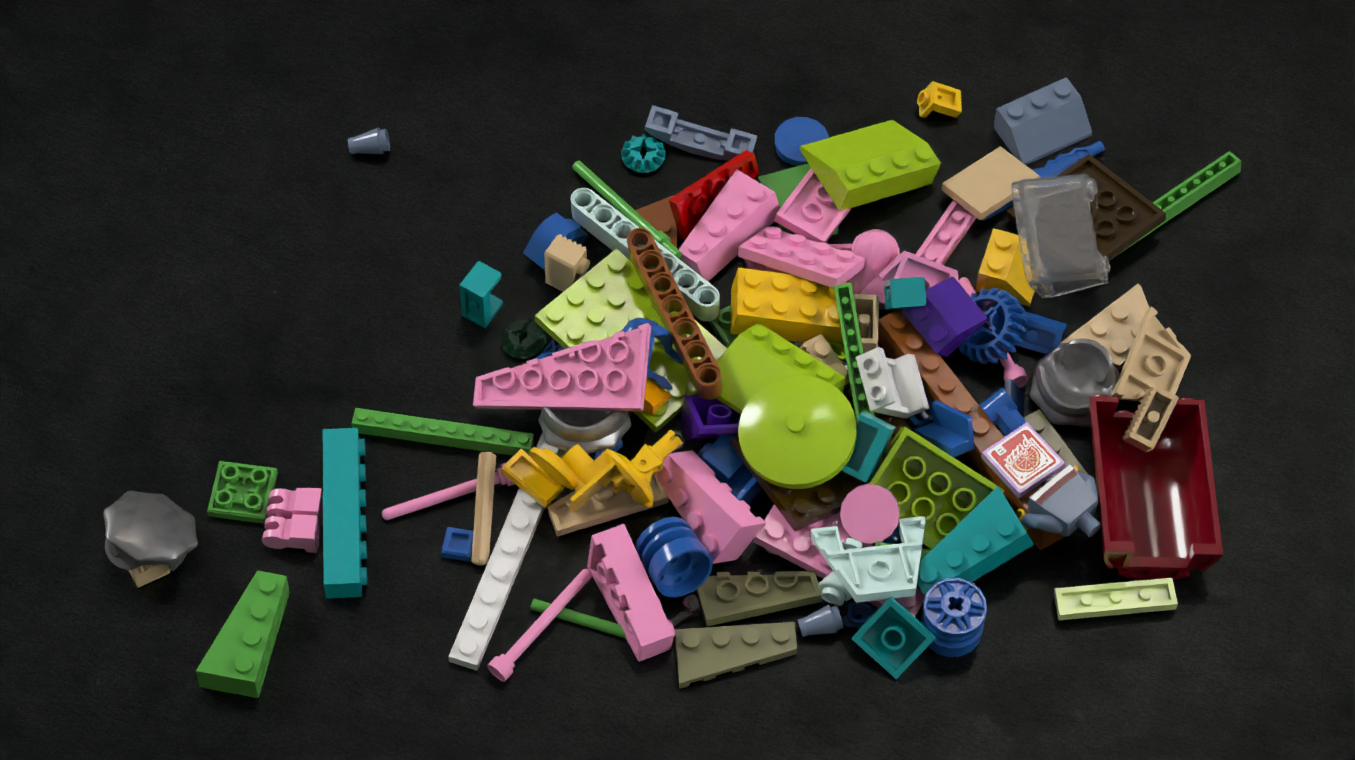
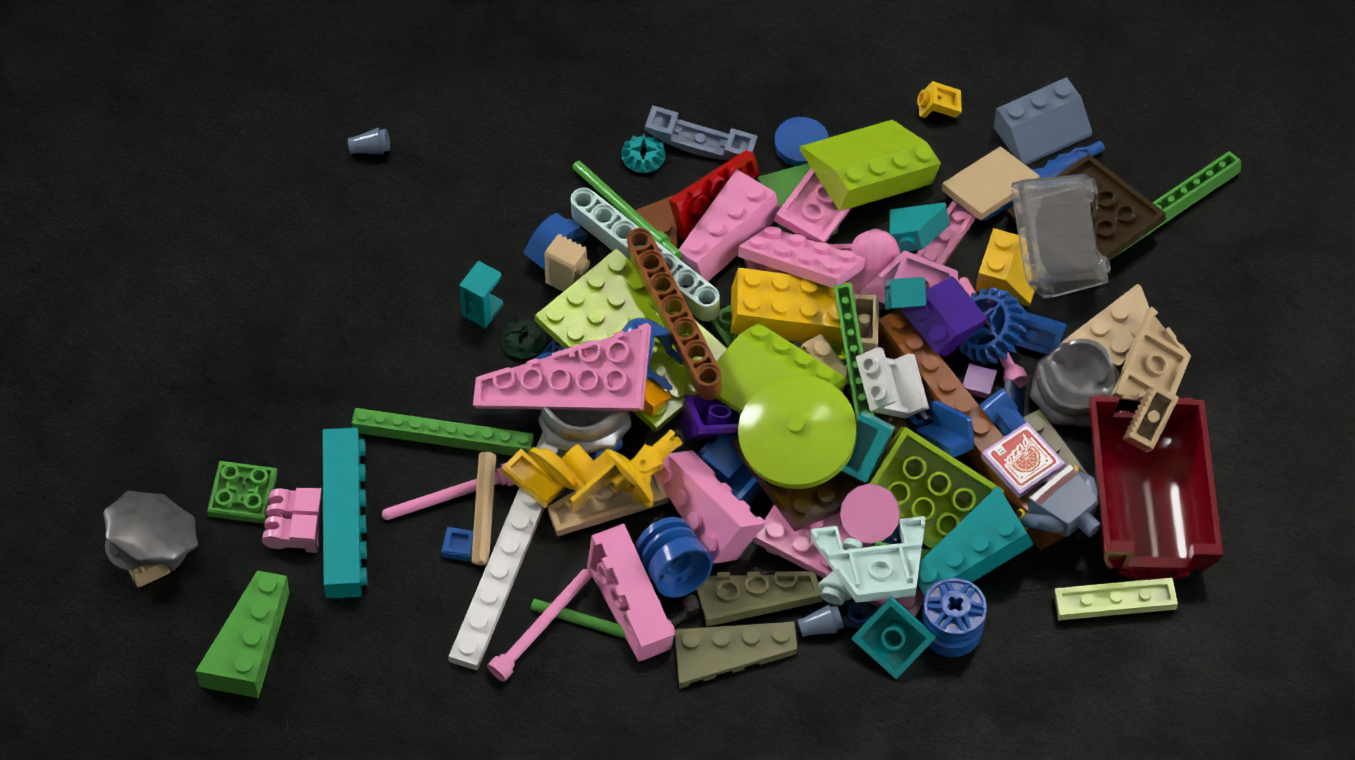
(918, 225): none -> teal slope
(979, 381): none -> lavender tile

